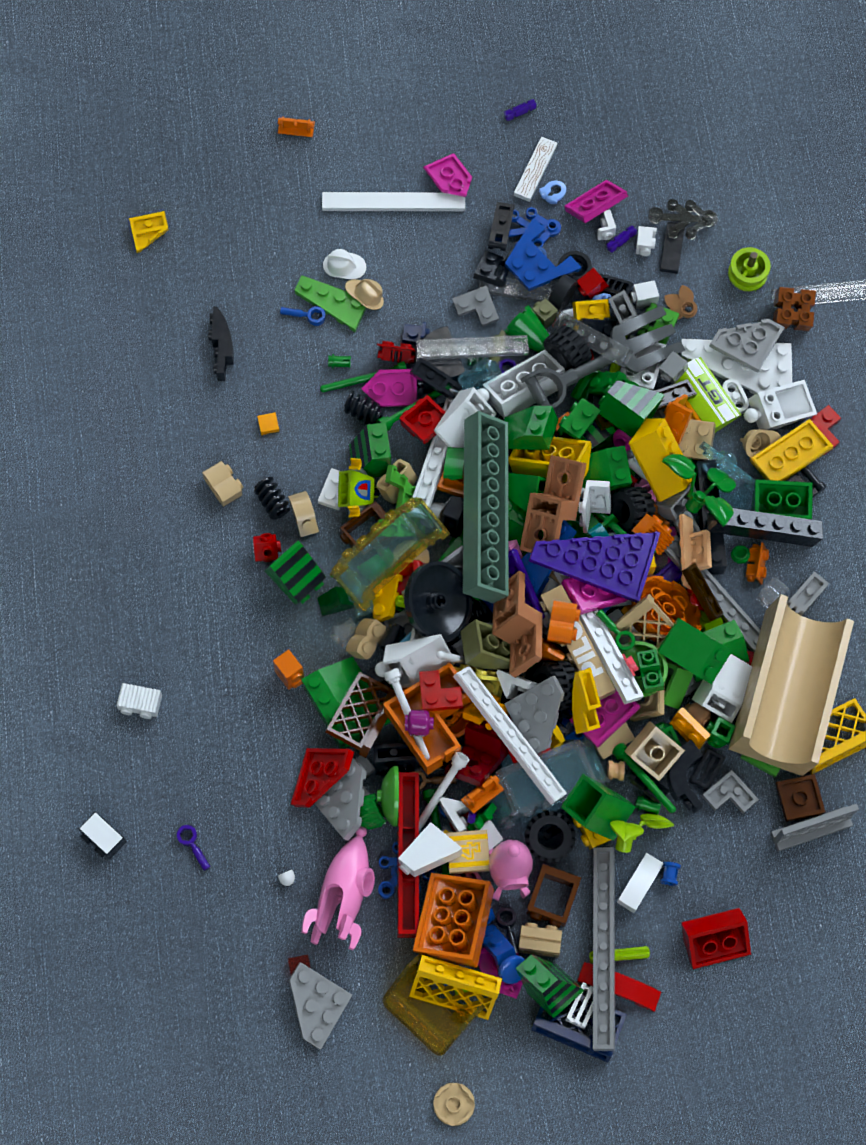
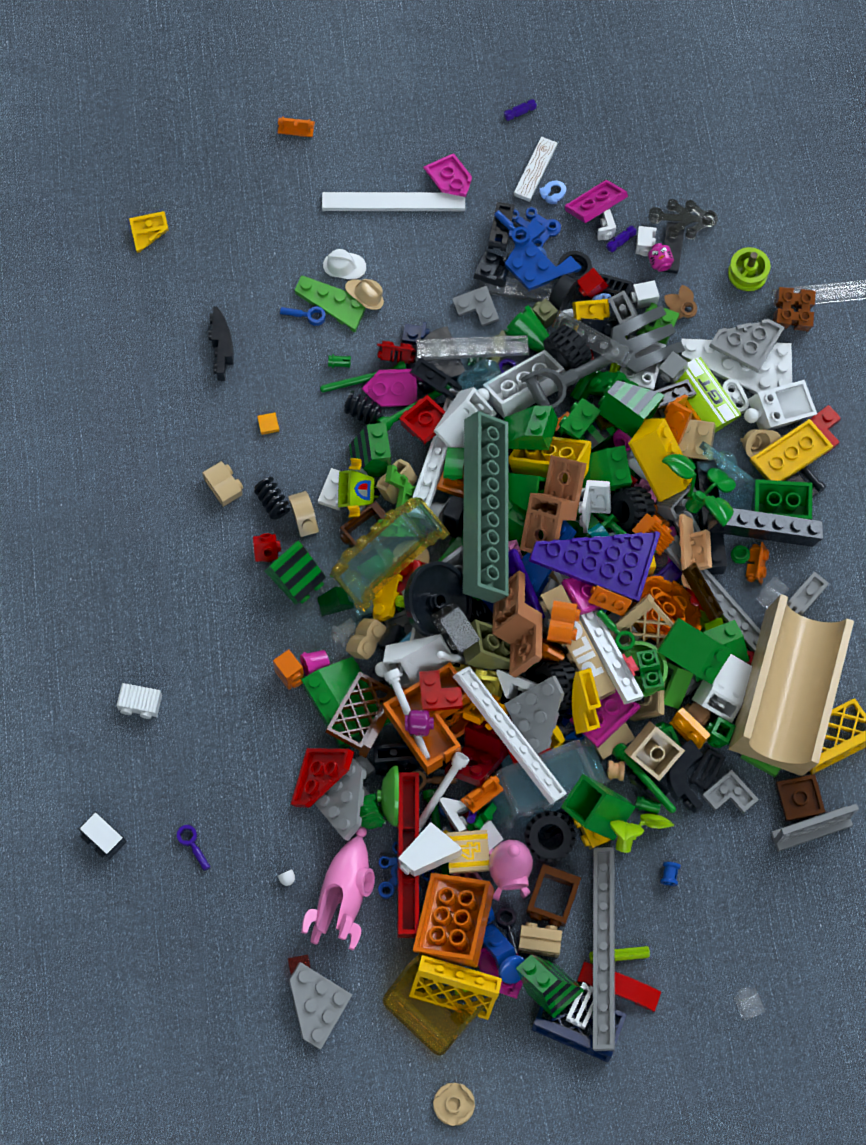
(313, 661): none -> dark pink piece
(456, 626): none -> clear smoke brick
(507, 223): none -> blue piece
(609, 600): none -> orange hinge
(640, 883): white slope -> none
(660, 257): none -> dark pink head
(716, 938): red slope -> none
(749, 1003): none -> clear brick

